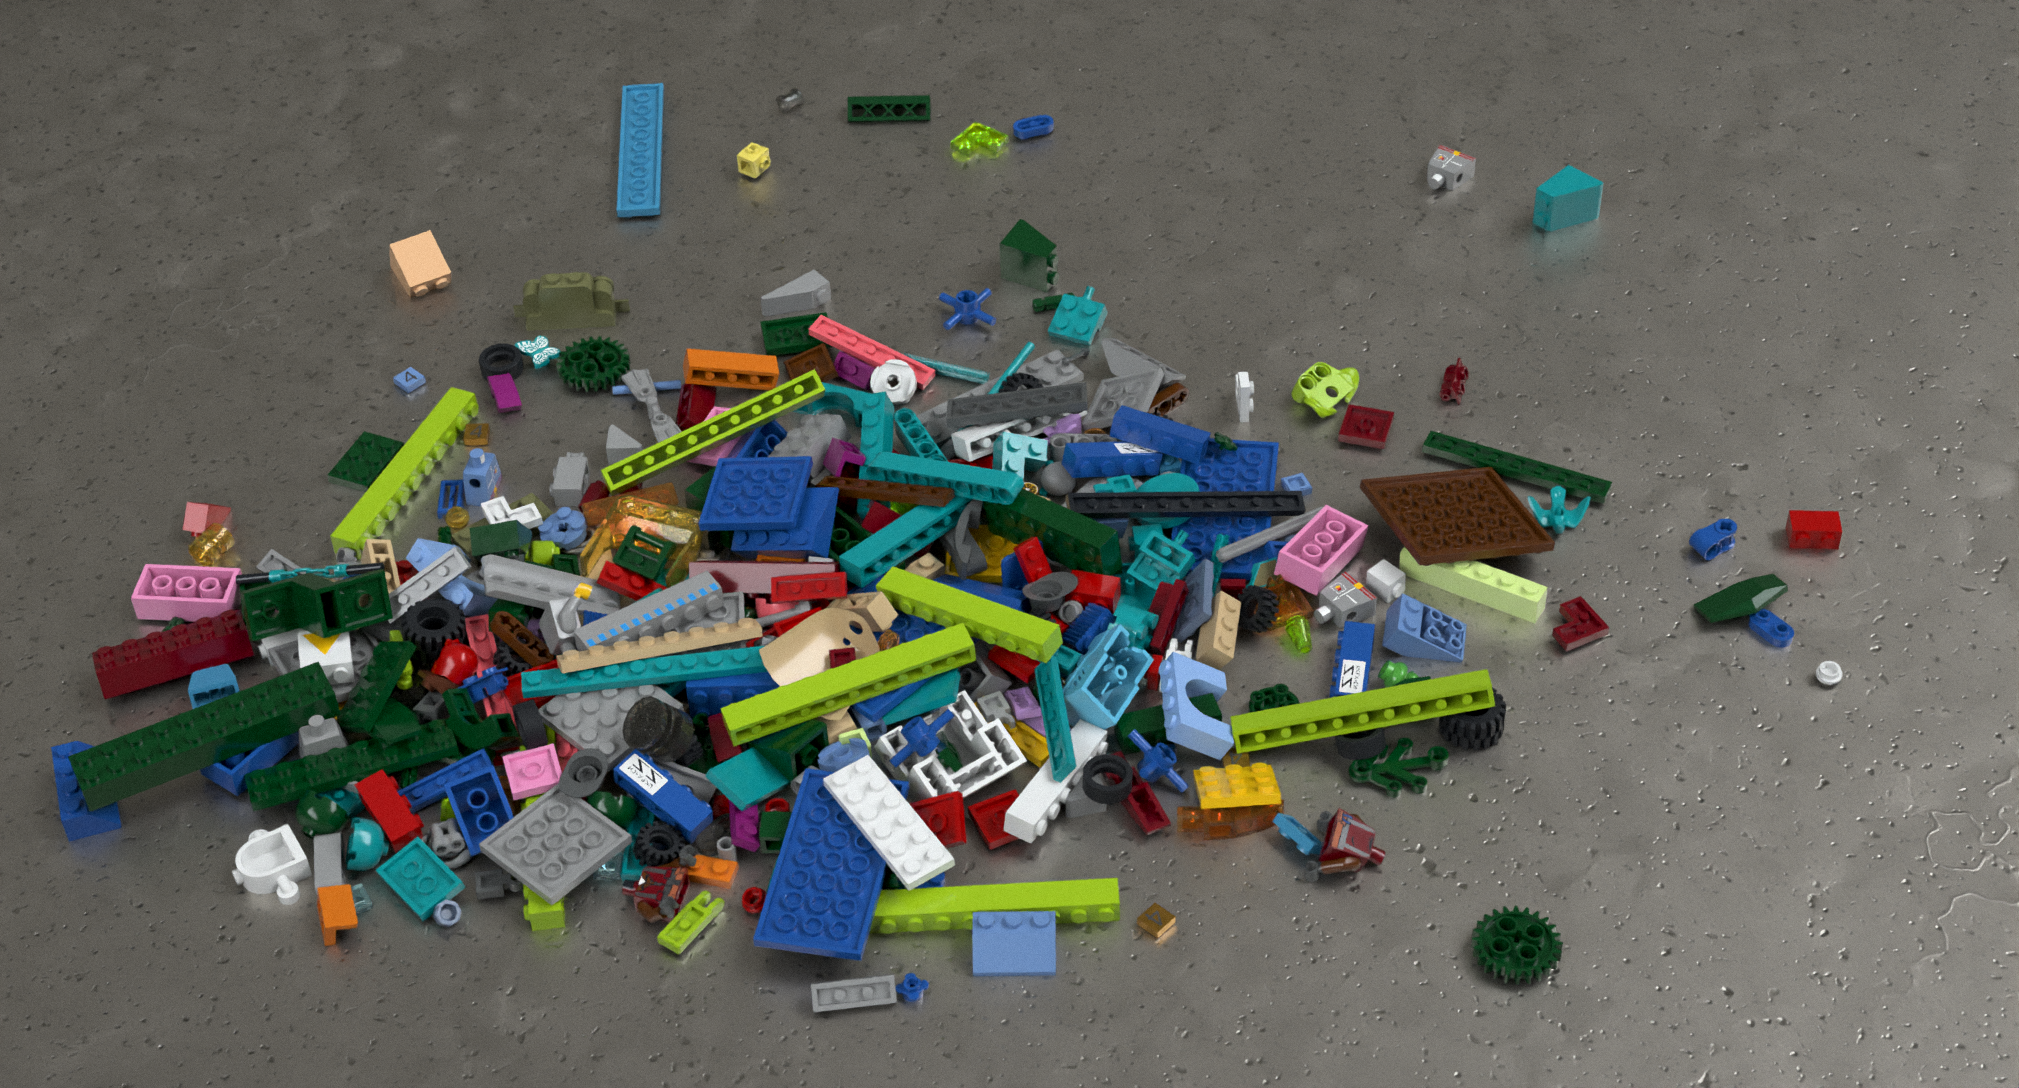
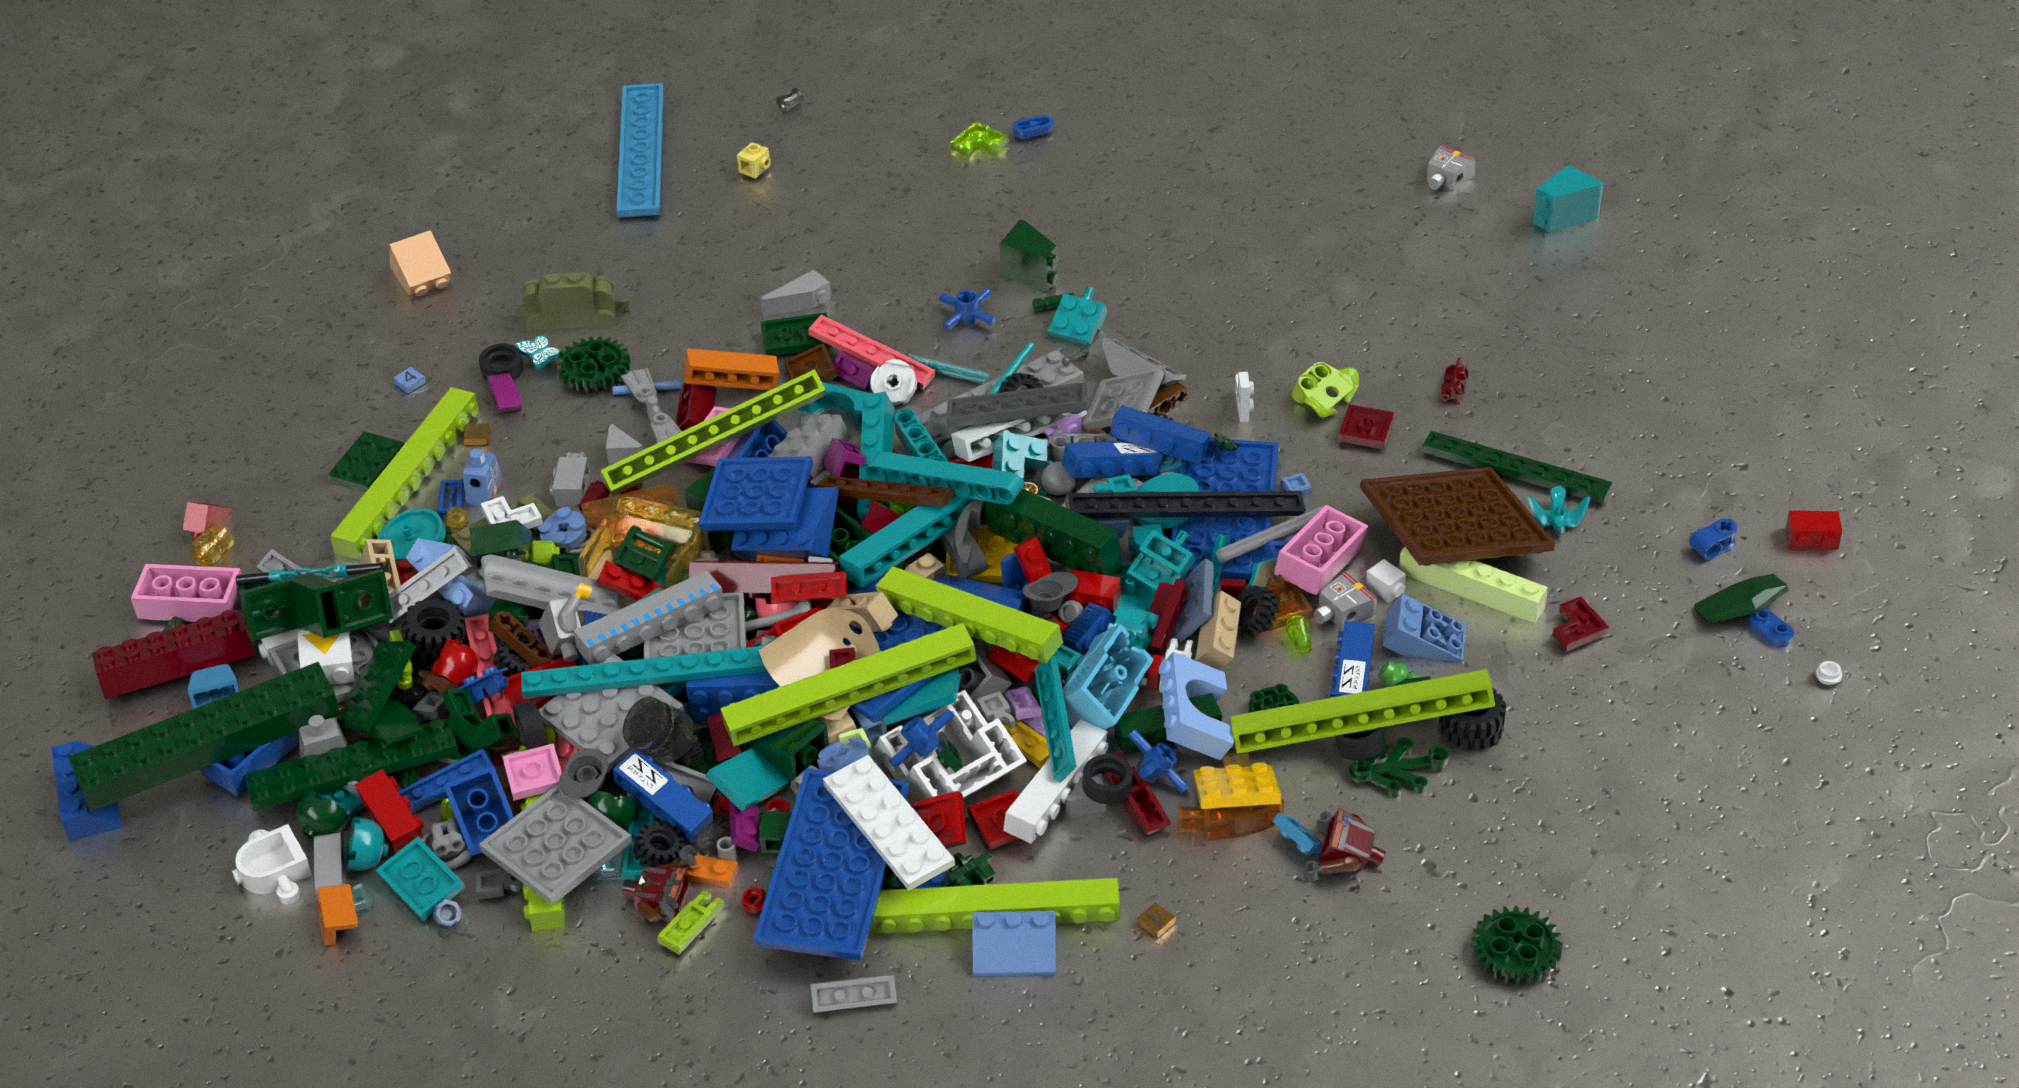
(346, 555): light grey hinge -> none
(408, 527): none -> teal piece
(649, 646): tan plate -> none
(699, 722): dark green hand -> none
(888, 640): clear orange tile -> none
(889, 103): dark green fence -> none
(910, 993): blue plate -> none
(969, 869): none -> dark green hips

